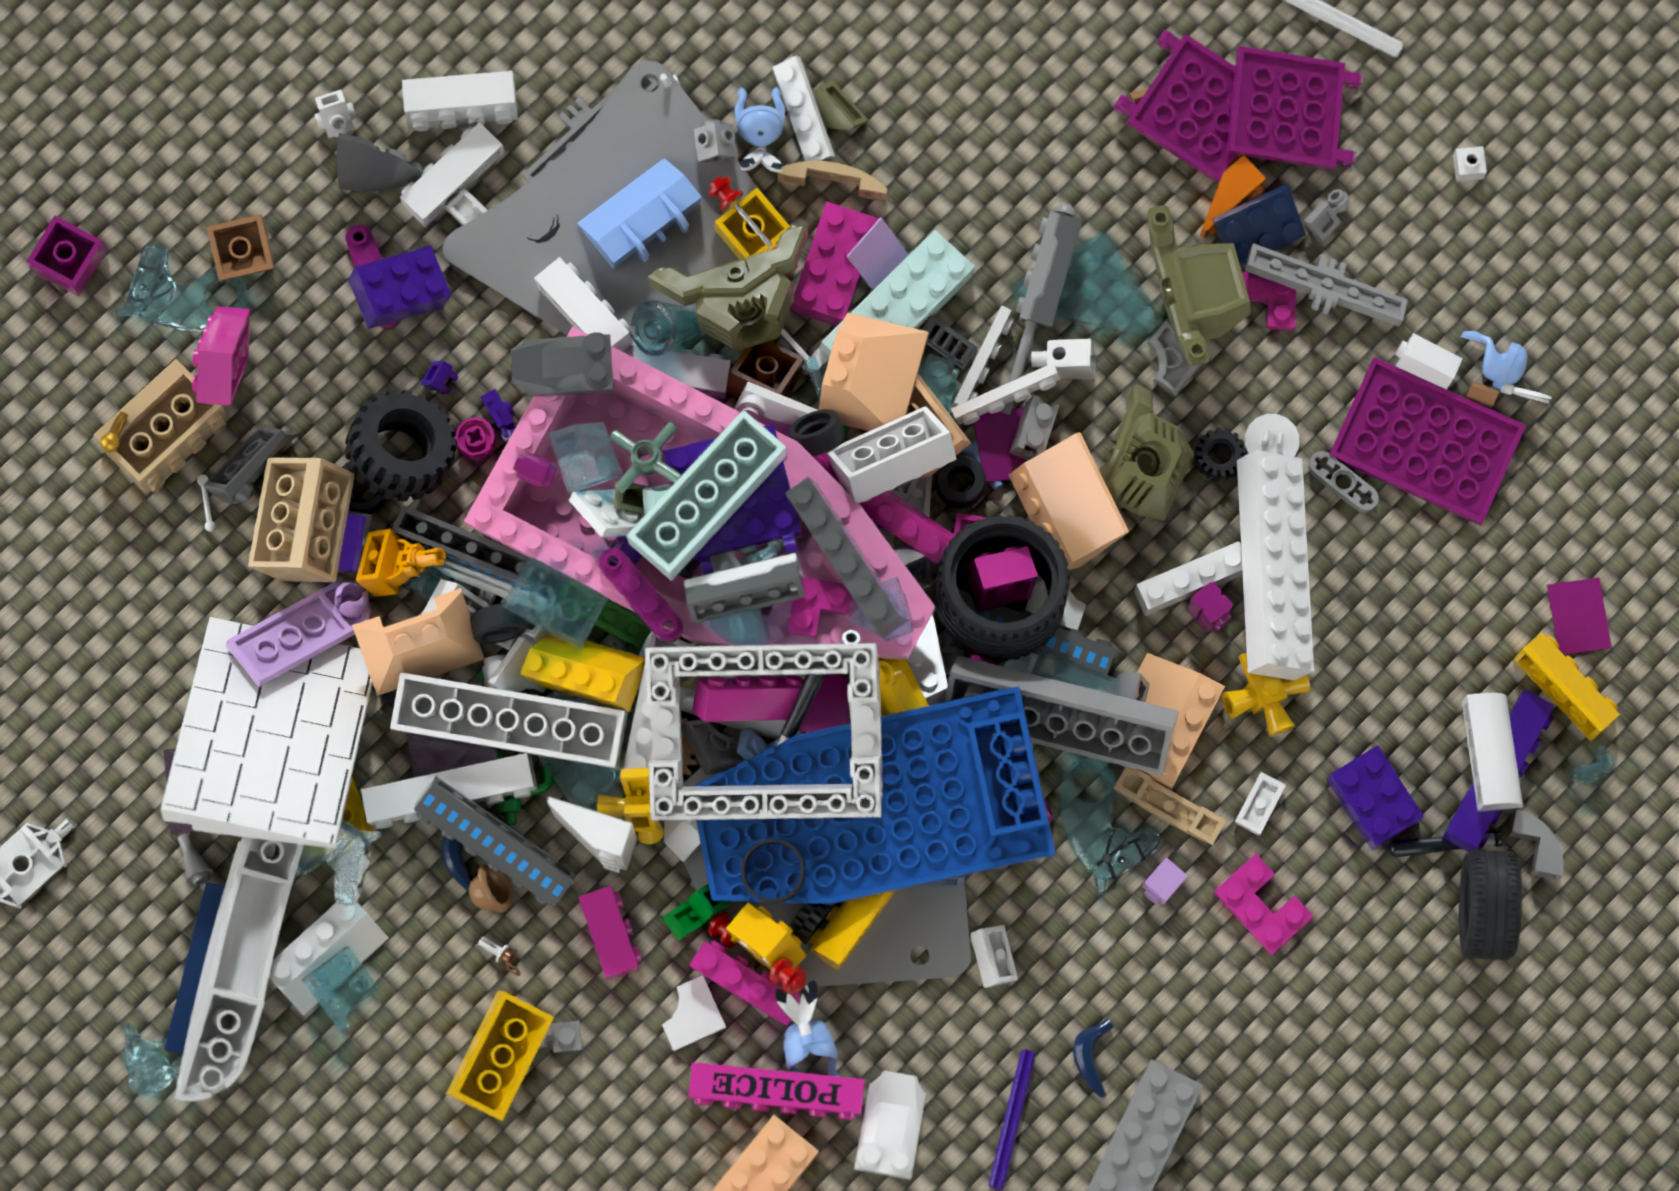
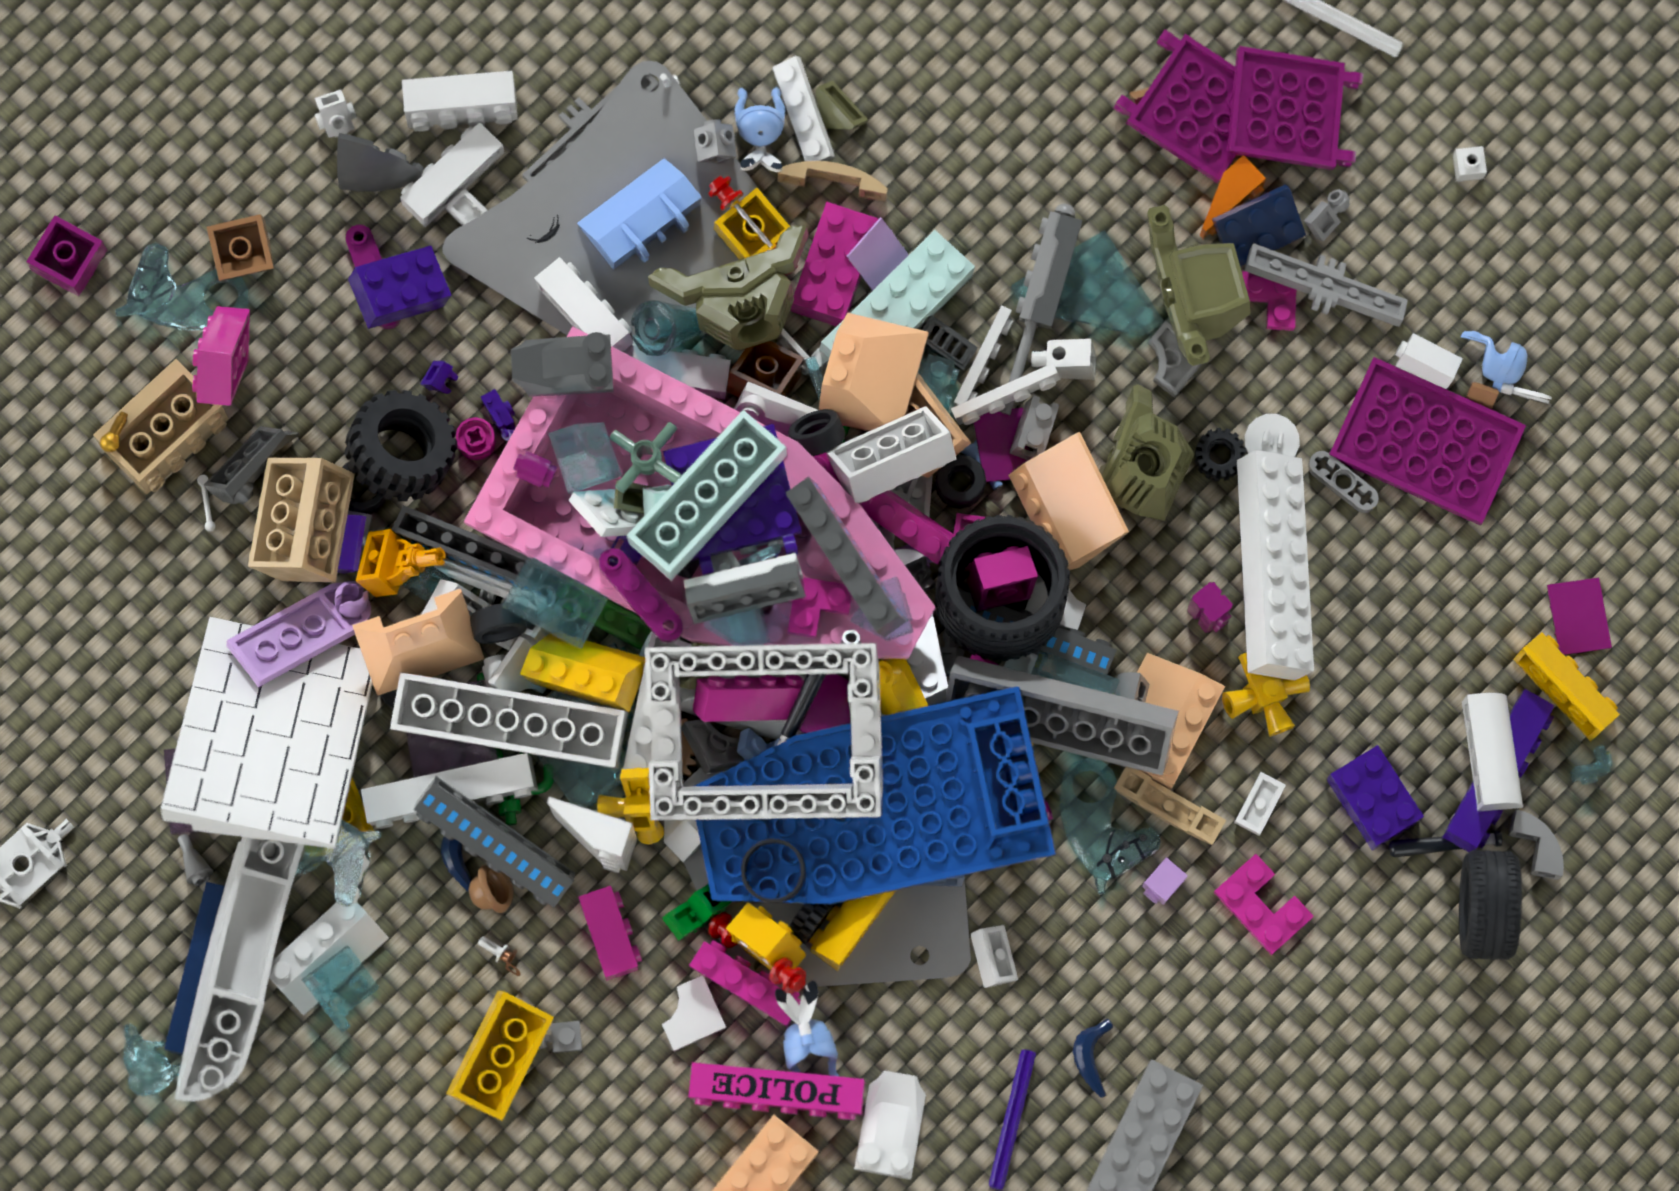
(1189, 579): white brick -> none

